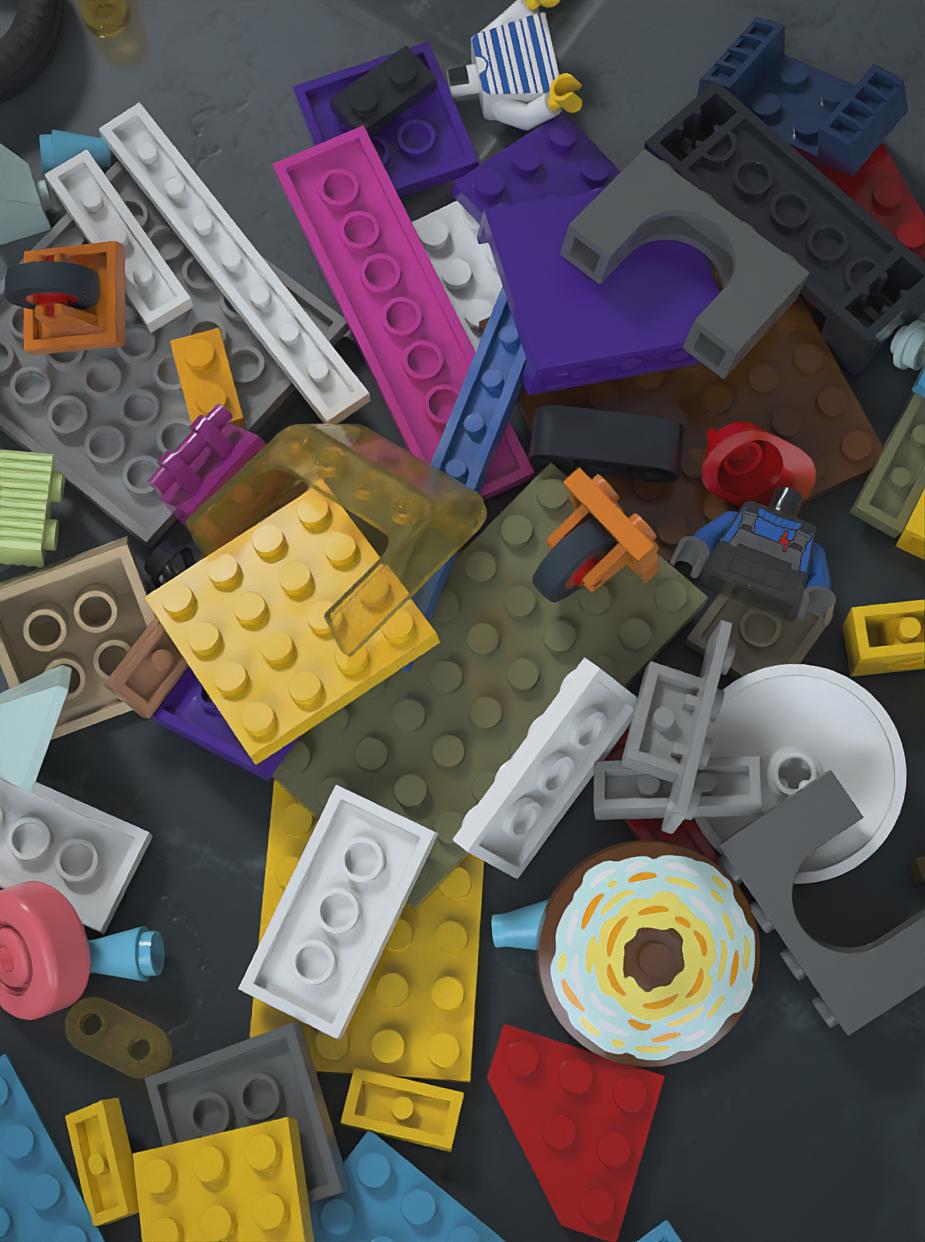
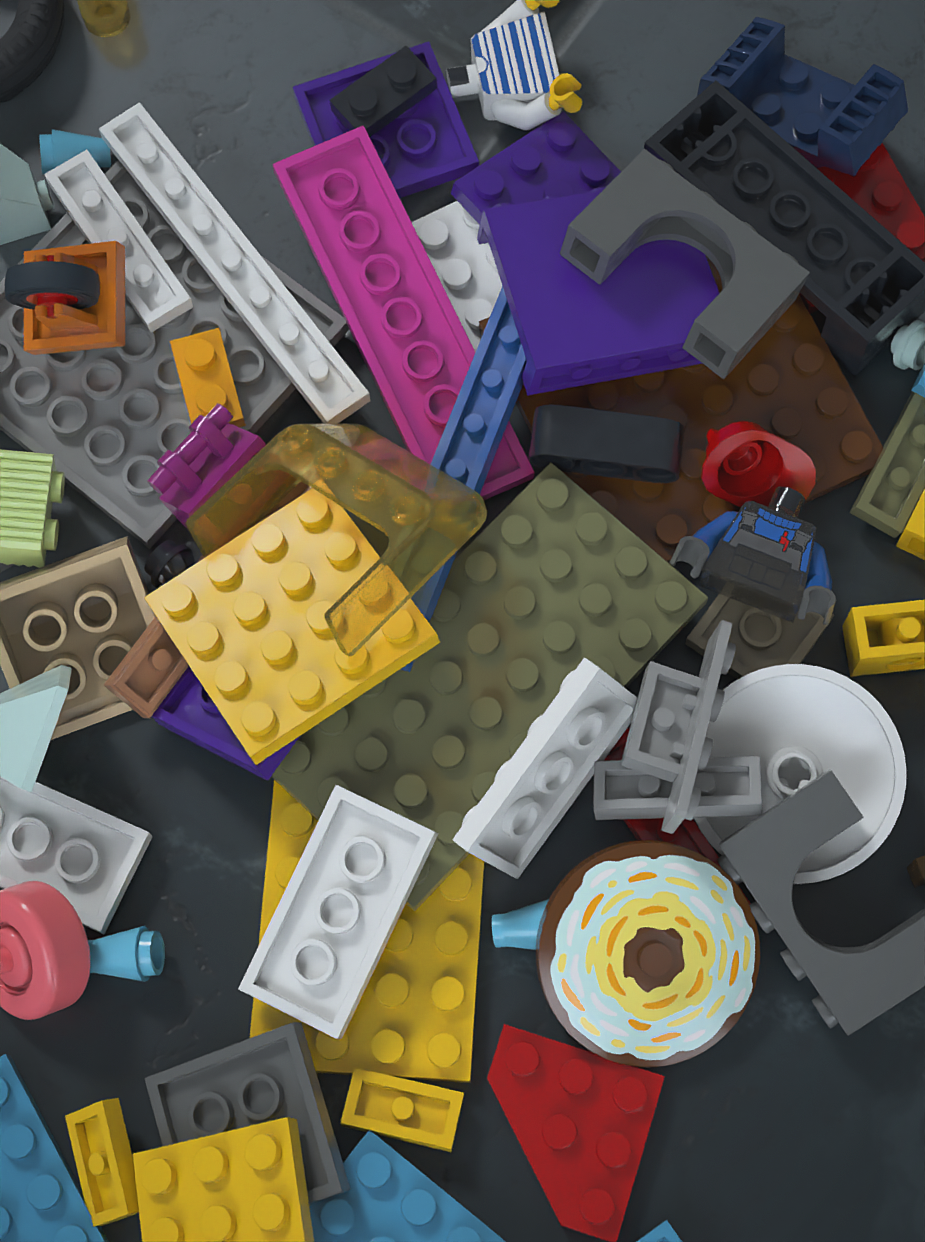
(116, 1038): clear yellow plate -> none
(594, 542): orange plate -> none

